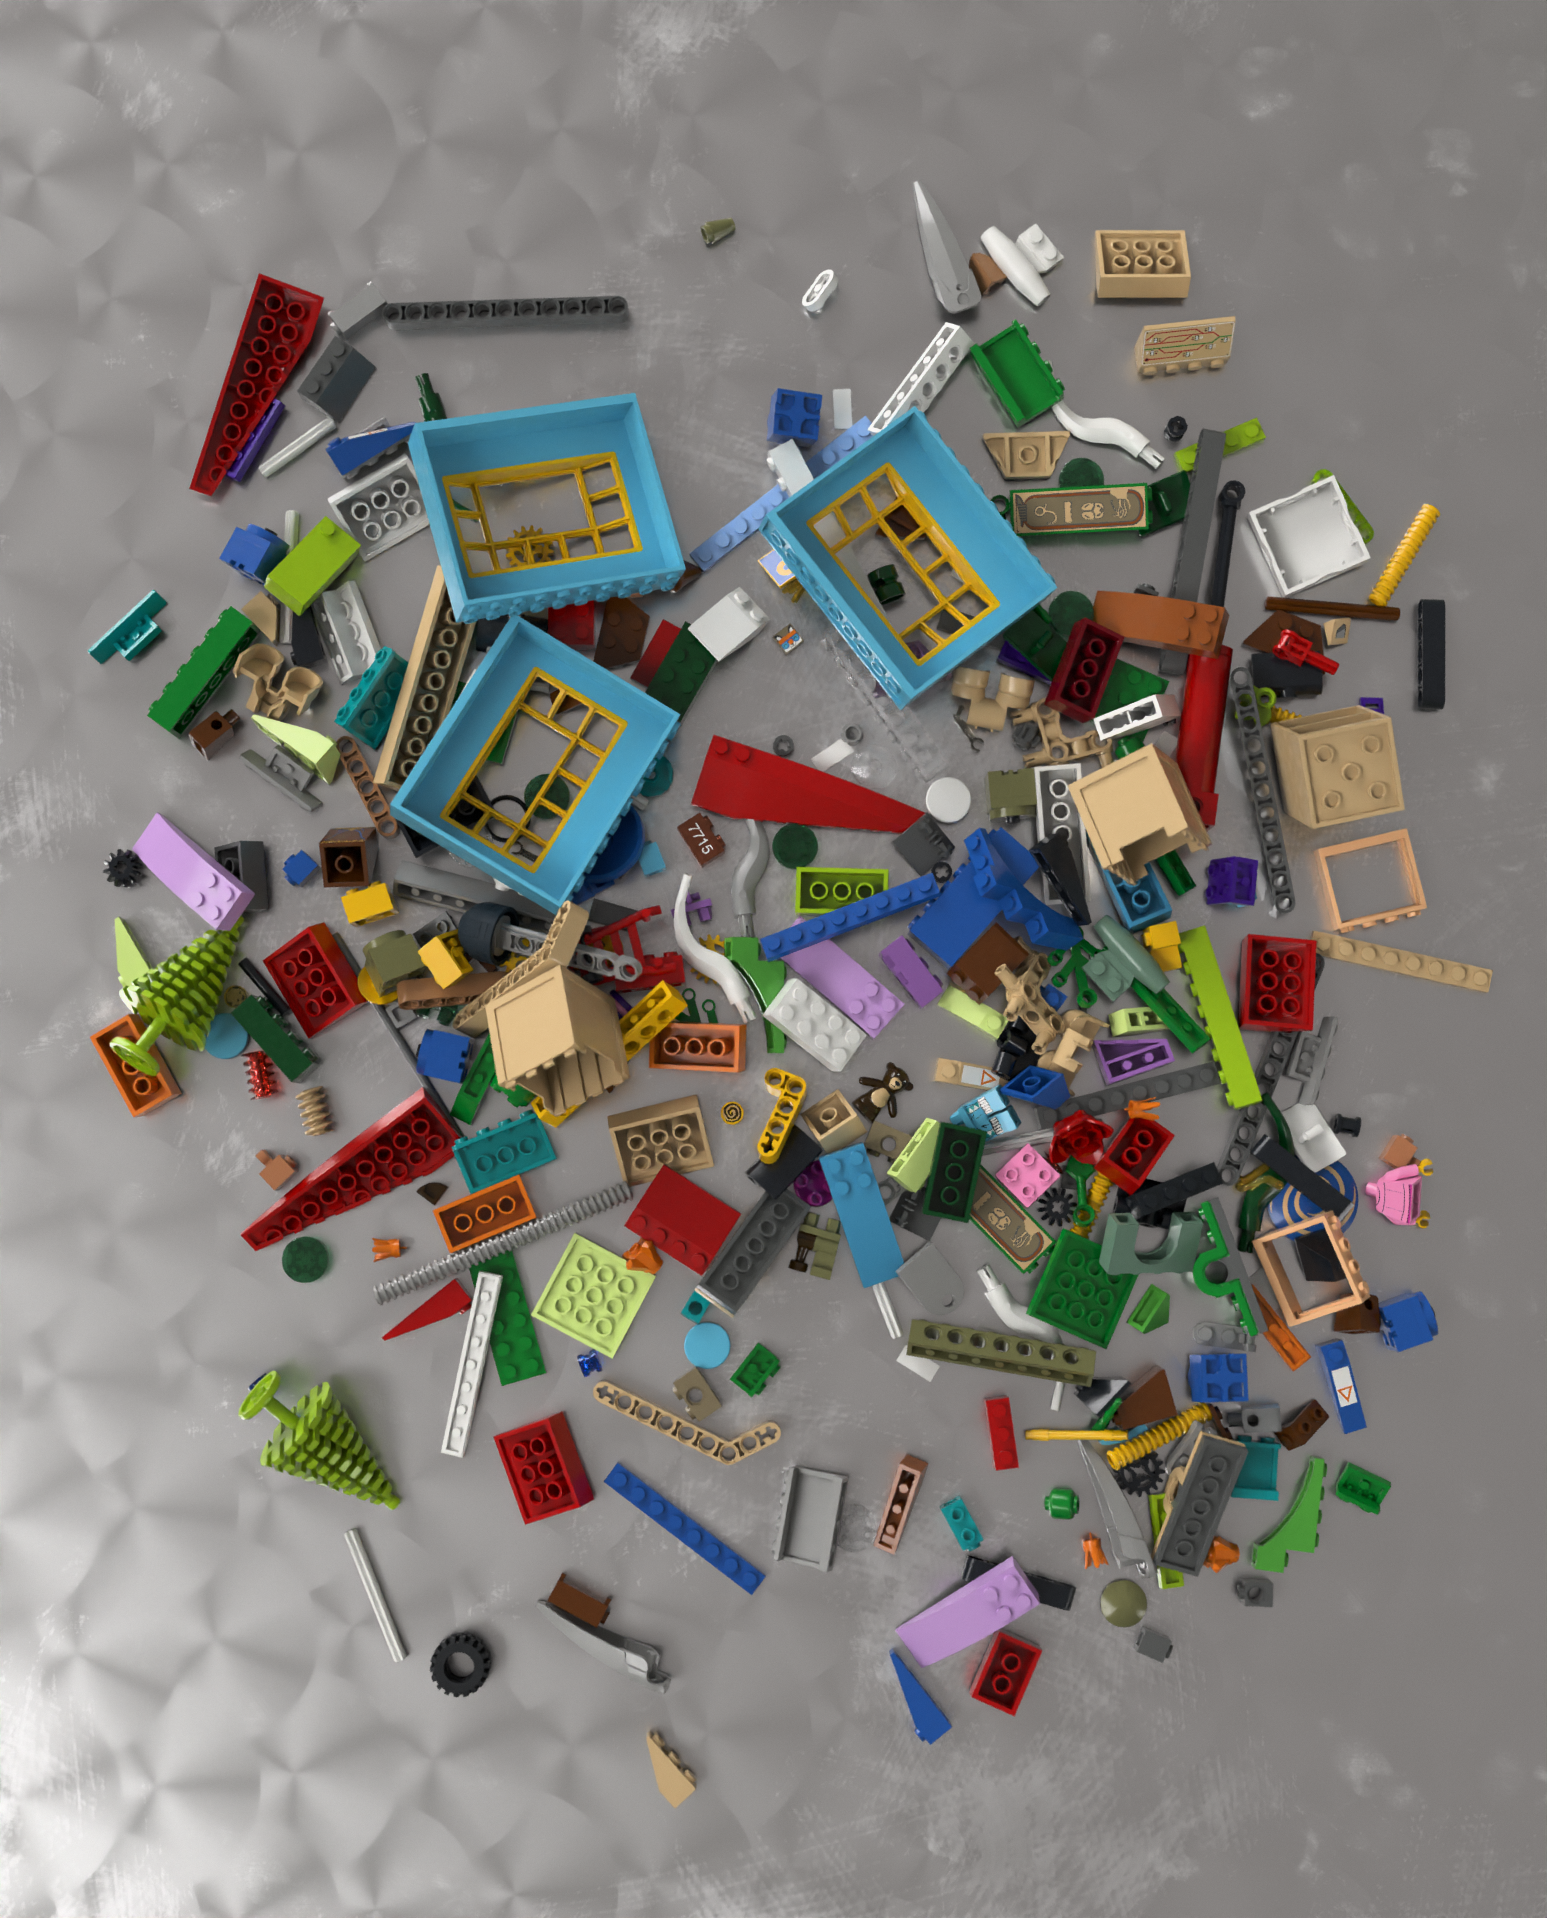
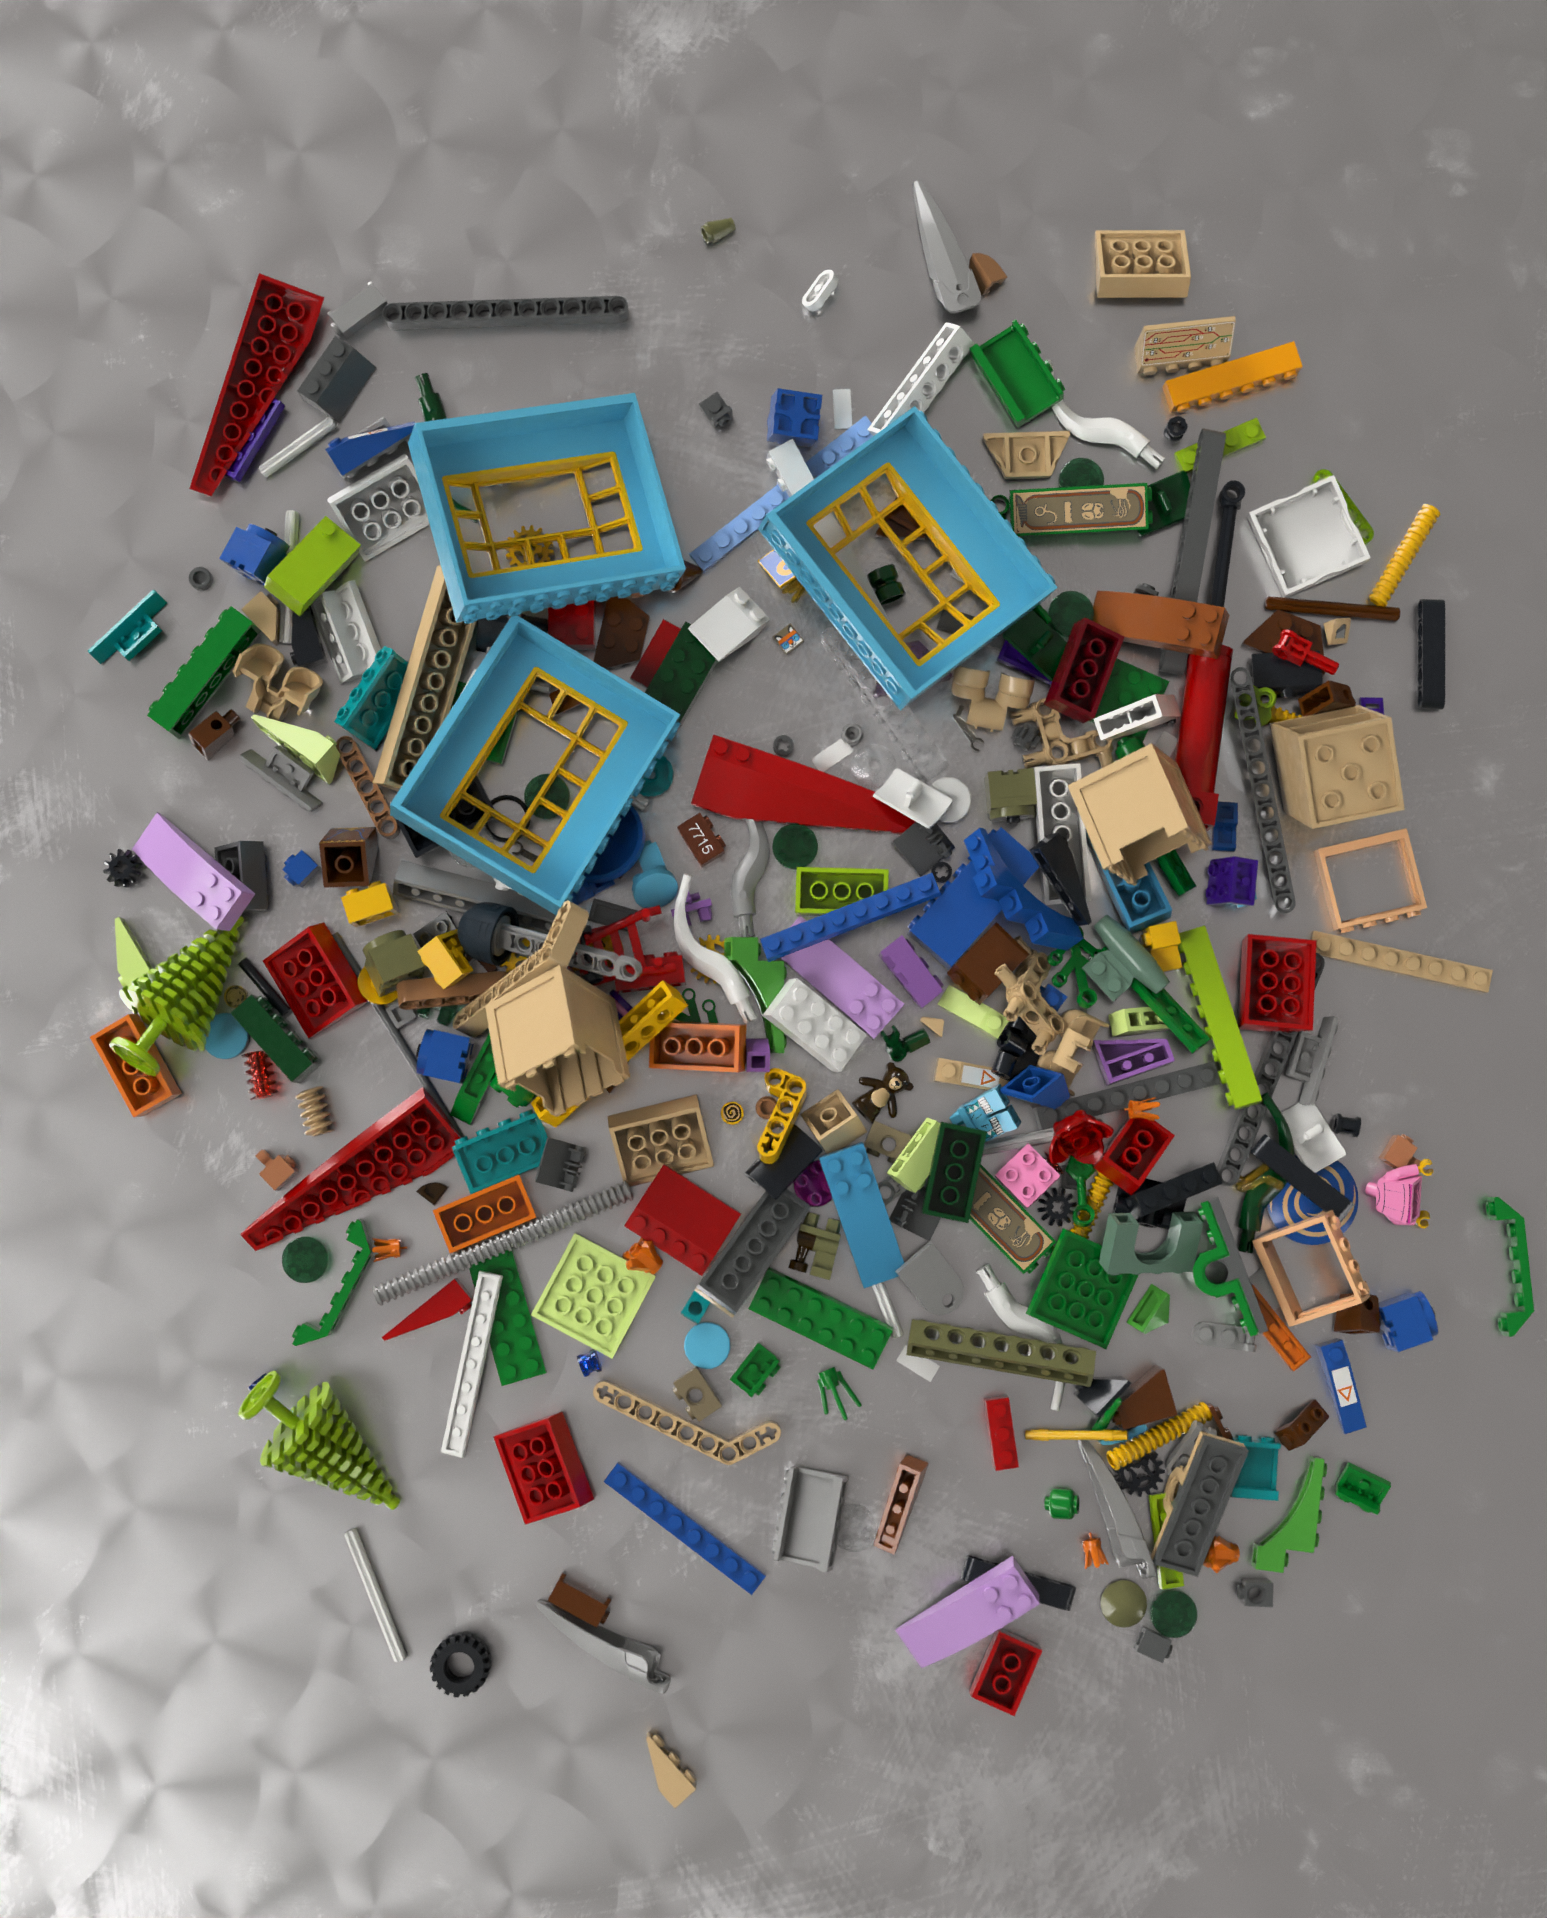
(200, 578): none -> dark grey tile
(359, 1236): none -> green slope
(560, 1164): none -> dark grey hinge
(654, 887): none -> medium azure tile
(716, 410): none -> dark grey bracket
(757, 1055): none -> medium lavender brick
(765, 1107): none -> medium nougat plate
(821, 1318): none -> green plate
(829, 1379): none -> green plant
(898, 1049): none -> dark green bar
(913, 798): none -> white shield
(926, 1714): blue slope -> none
(934, 1024): none -> tan slope
(962, 1524): teal brick -> none
(1024, 260): white plate -> none
(1173, 1613): none -> clear green tile
(1218, 1377): blue piece -> none
(1225, 827): none -> blue slope
(1232, 377): none -> light orange brick
(1268, 1418): dark grey torso -> none
(1319, 1257): black slope -> none
(1326, 698): none -> reddish brown torso
(1518, 1252): none -> green slope

